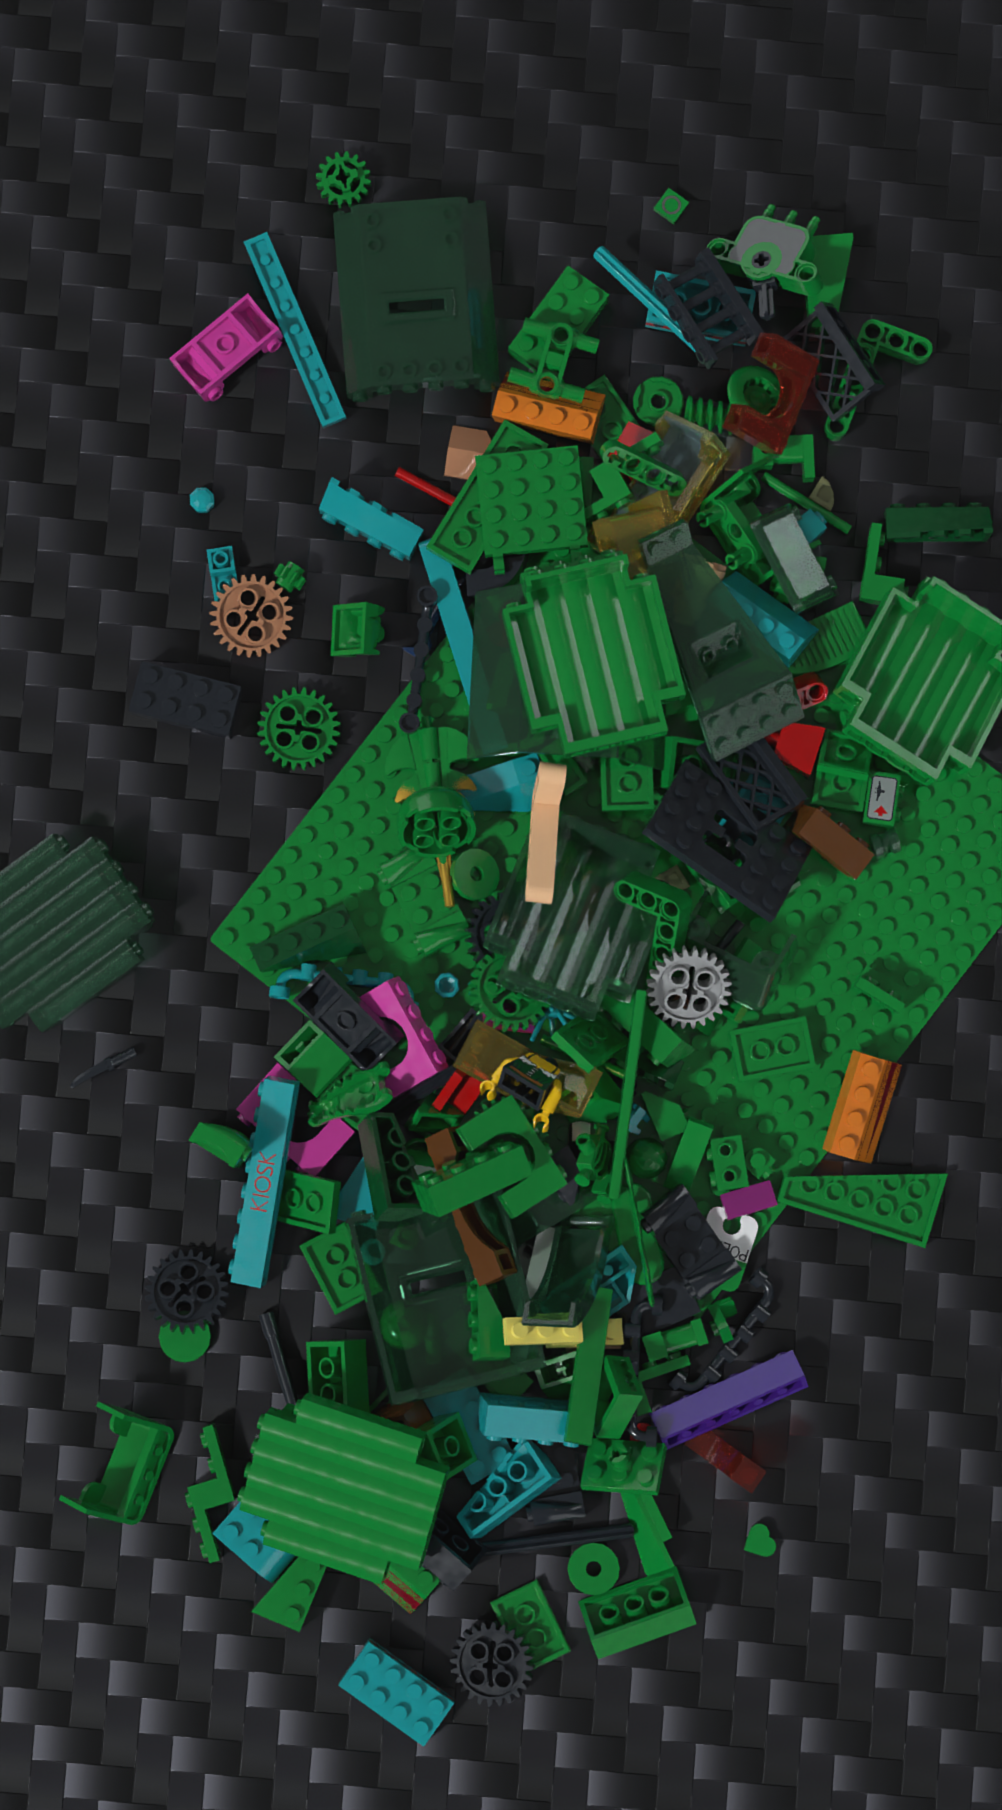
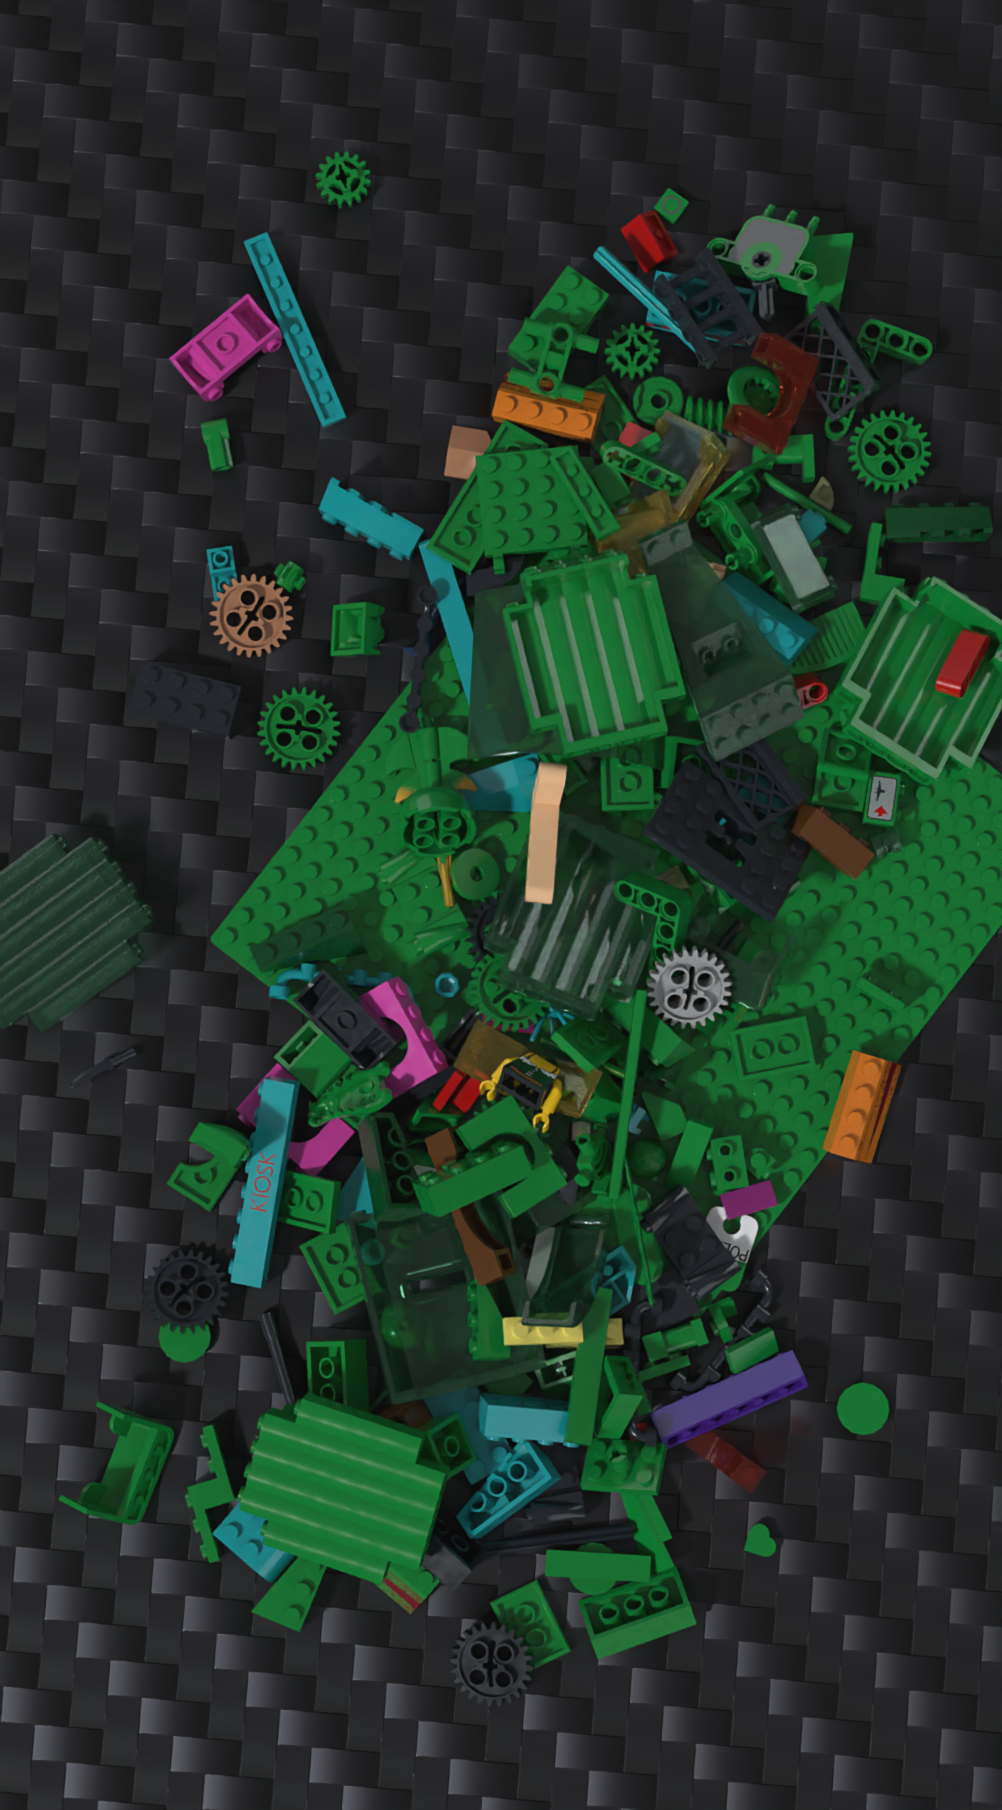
(202, 500): teal tile -> none
(203, 1182): none -> green tile
(216, 437): none -> green piece
(396, 1692): teal brick -> none
(414, 255): clear green panel -> none
(425, 486): red bar -> none
(584, 493): none -> green tile
(598, 1565): none -> green tile
(642, 351): none -> green gear
(649, 240): none -> red panel
(751, 1350): none -> green tile
(797, 746): red torso -> none
(862, 1408): none -> green tile
(885, 1204): green wing -> none
(906, 438): none -> green gear
(962, 663): none -> red beam

